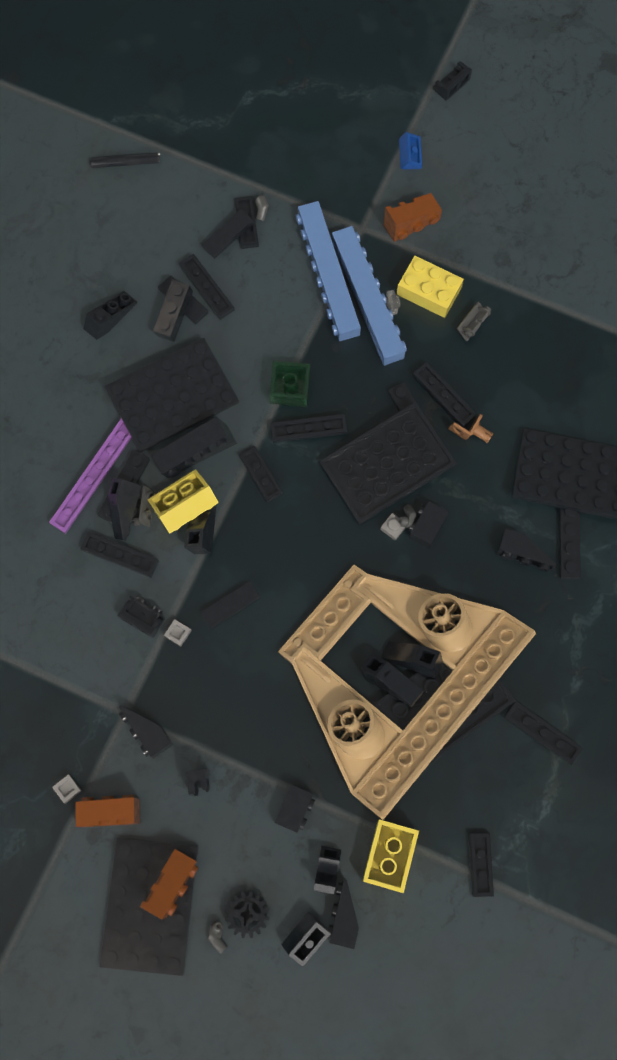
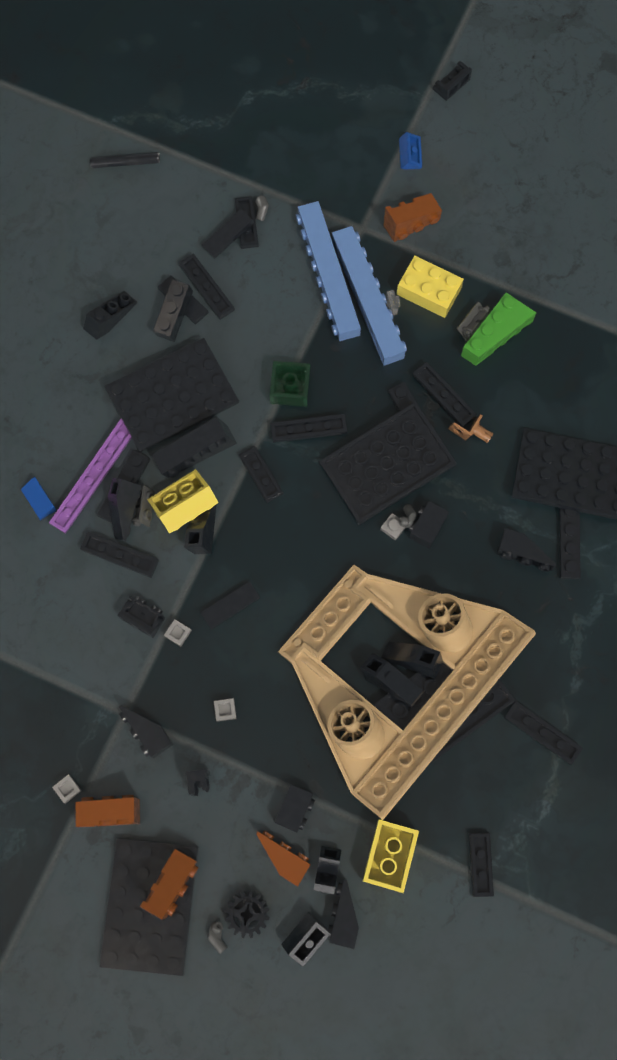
(38, 499): none -> blue slope
(225, 710): none -> light grey plate
(288, 865): none -> dark orange slope
(499, 326): none -> bright green wedge

